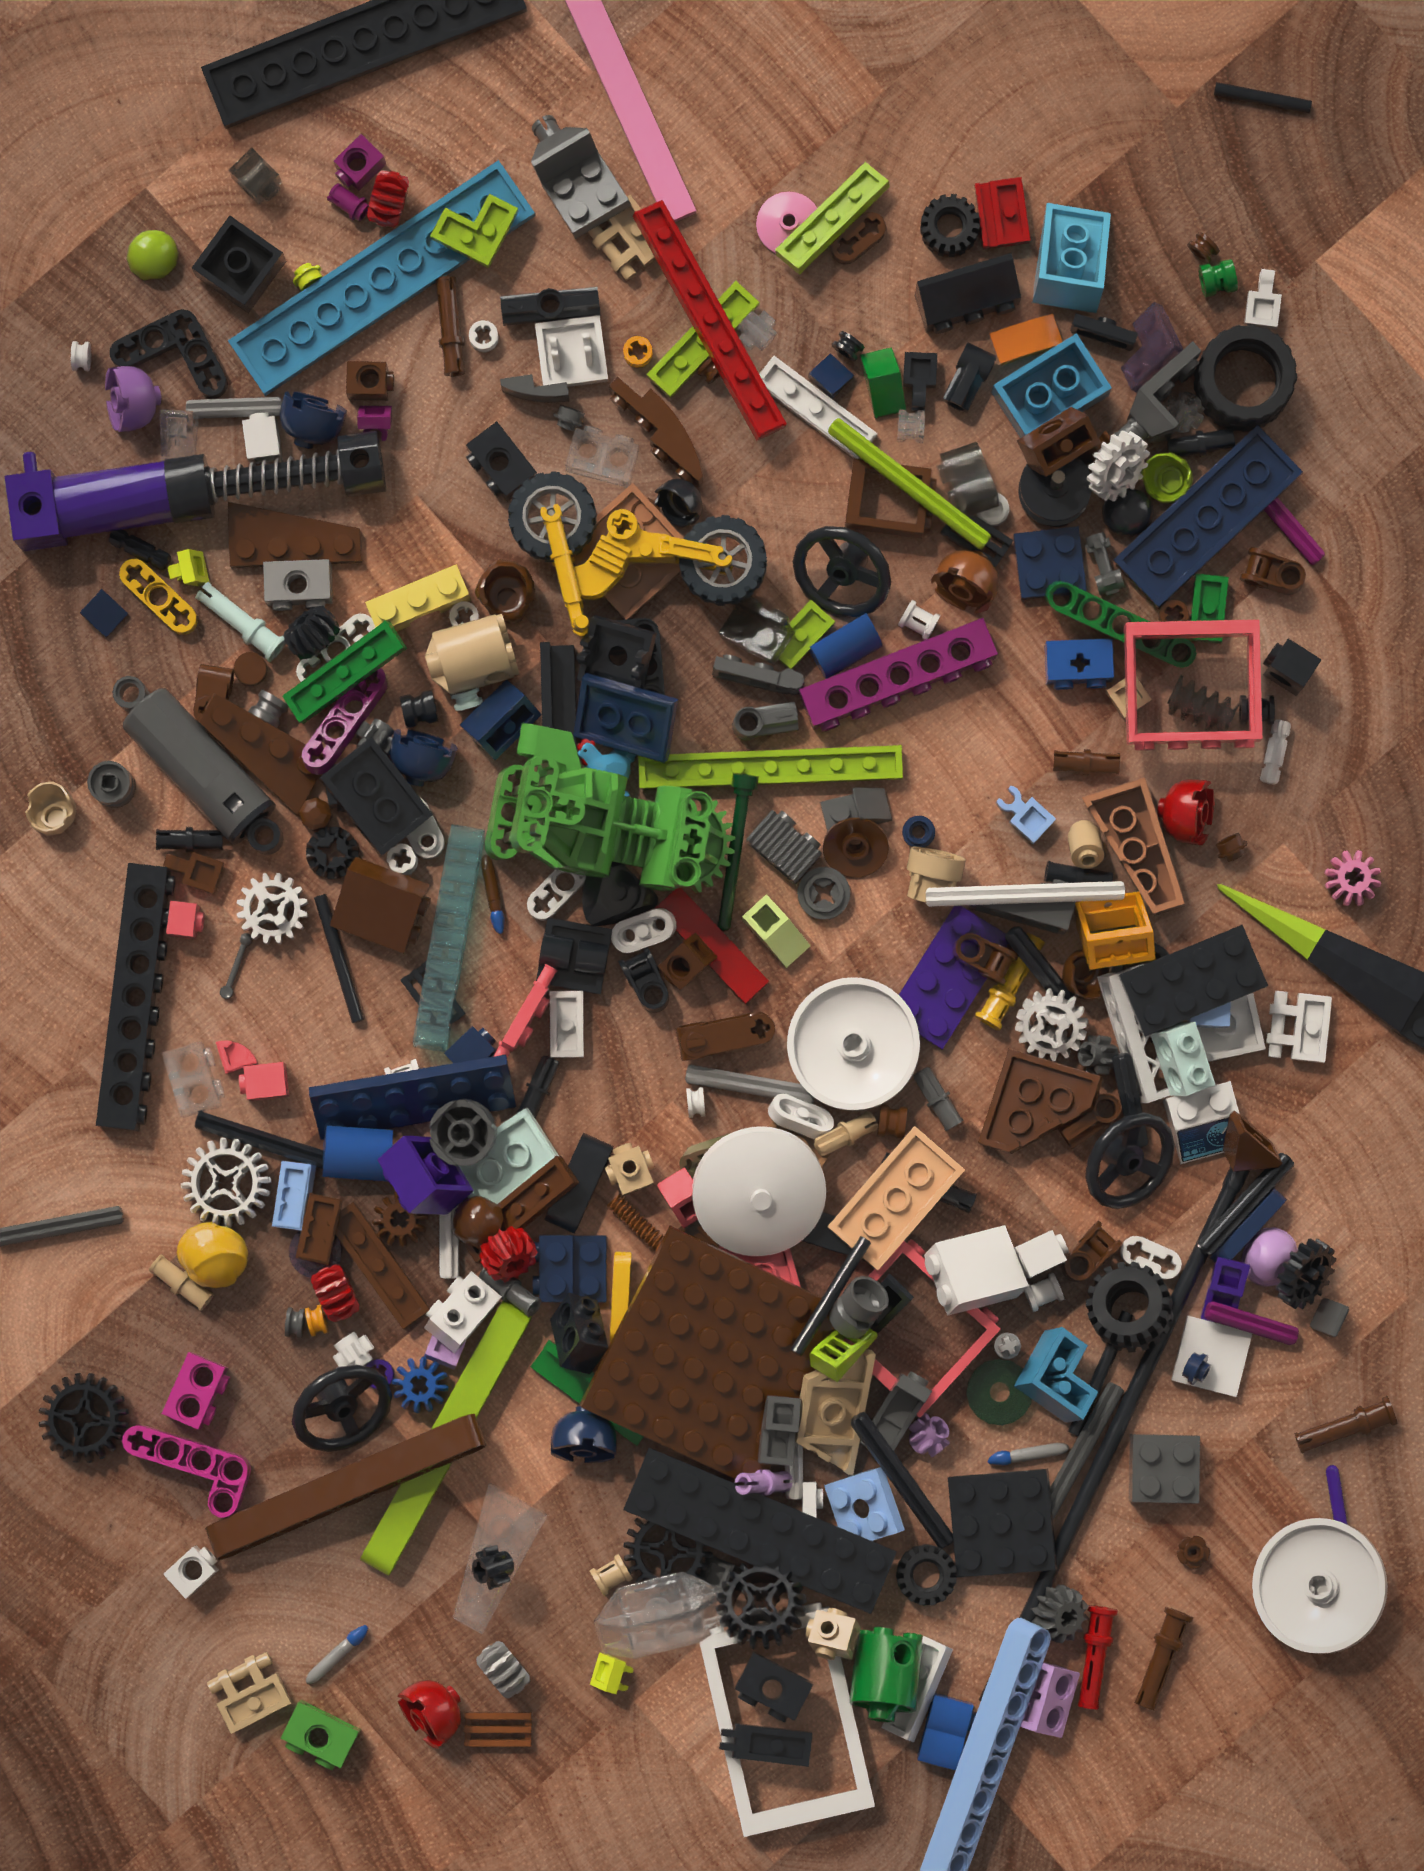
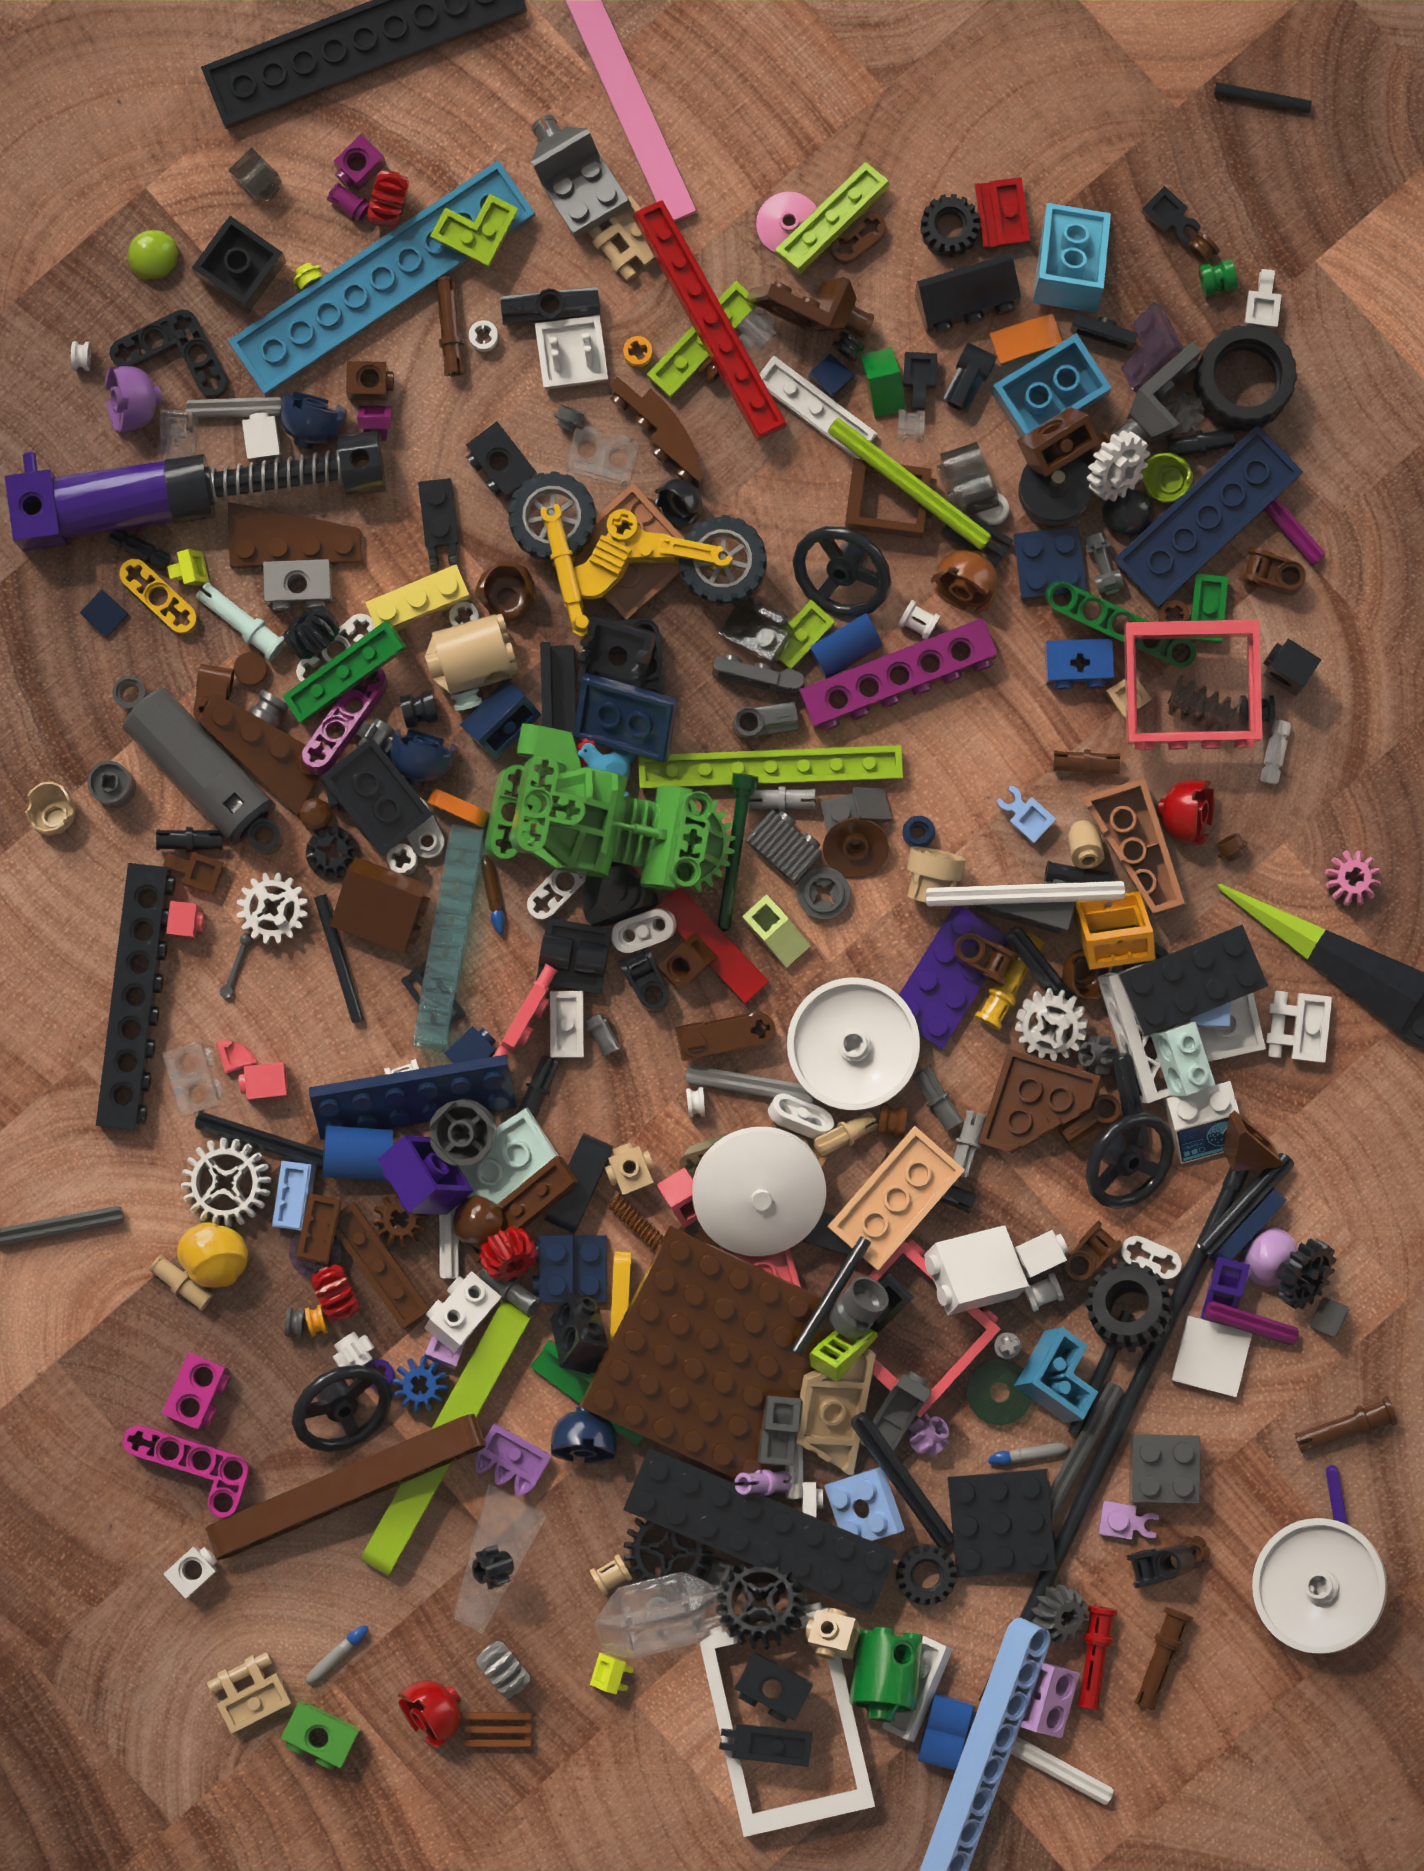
(80, 1432): black gear -> none
(438, 519): none -> black hinge
(458, 808): none -> orange beam
(512, 1457): none -> medium lavender plate
(523, 388): dark grey slope -> none
(602, 1034): none -> flat silver pin
(783, 799): none -> light grey pin
(829, 311): none -> reddish brown plate
(968, 1141): none -> light grey axle
(1062, 1771): none -> white axle
(1120, 1520): none -> lavender plate
(1155, 1565): none -> black piece
(1167, 212): none -> black plate
(1196, 1368): dark blue plate -> none

